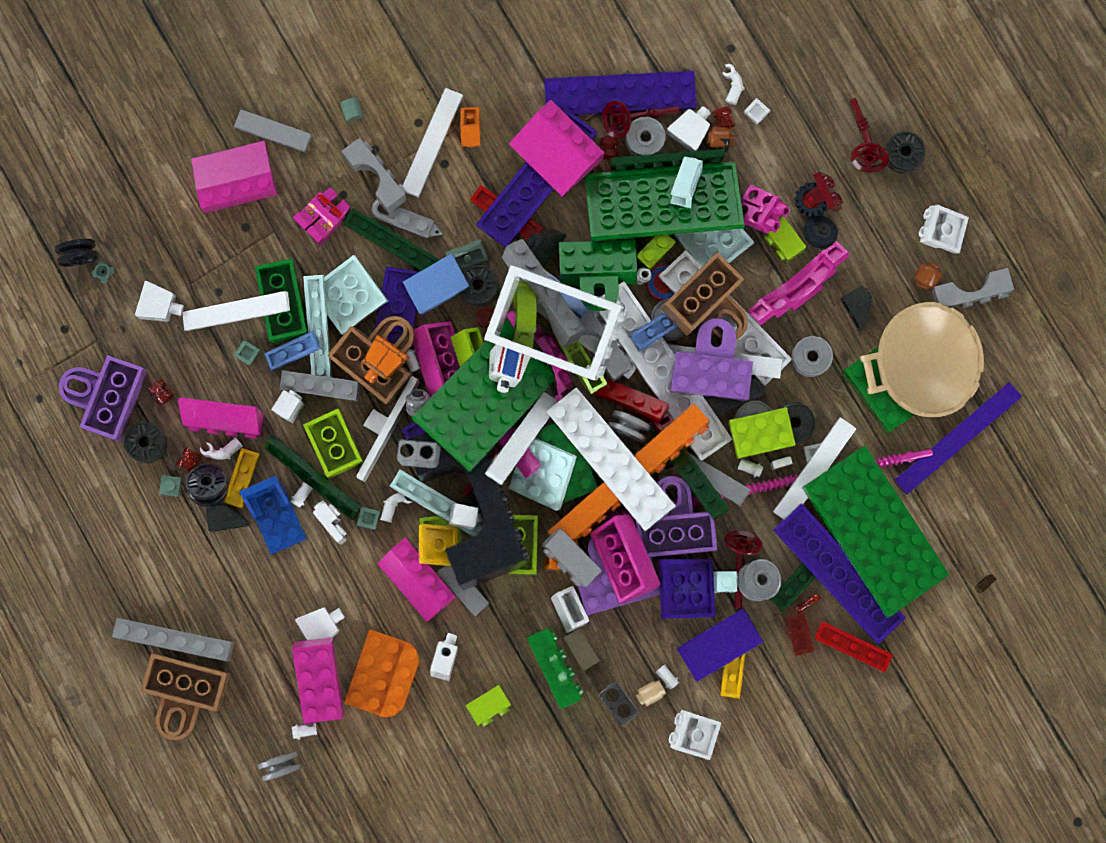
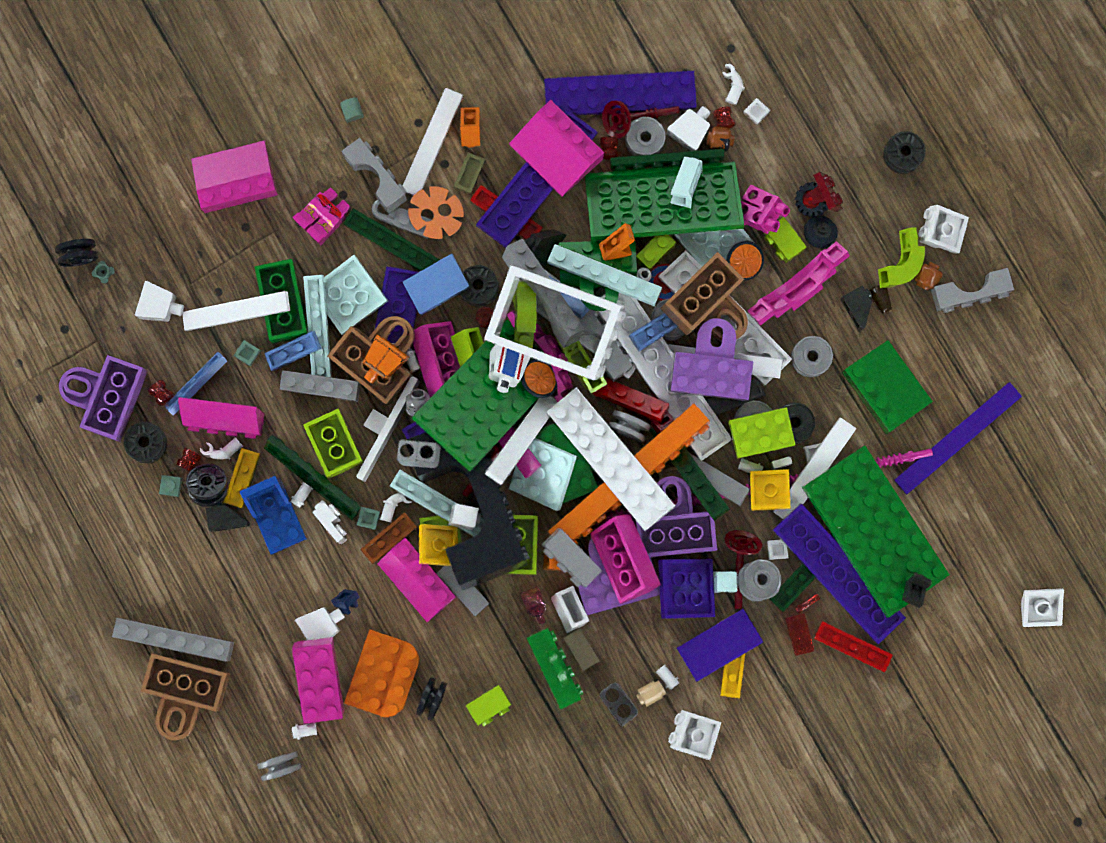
(196, 382): none -> medium blue tile
(273, 131): light grey tile -> none
(288, 406): white brick -> none
(346, 599): none -> dark blue tile
(388, 538): none -> dark orange plate
(431, 698): none -> black wheel
(434, 227): none -> orange piece
(443, 665): white torso -> none
(469, 173): none -> olive tile
(469, 254): sand green slope -> none
(534, 604): none -> clear pink piece
(539, 379): none -> orange wheel
(604, 275): none -> light aqua plate
(617, 243): none -> orange slope
(746, 259): none -> orange wheel
(770, 490): none -> yellow plate
(777, 550): none -> white tile
(869, 152): dark red dish -> none
(881, 298): none -> dark brown cone
(909, 264): none -> lime arch
(915, 589): none -> pearl dark grey bracket
(927, 360): tan dish -> none
(985, 583): dark brown tile -> none
(1042, 607): none -> white slope

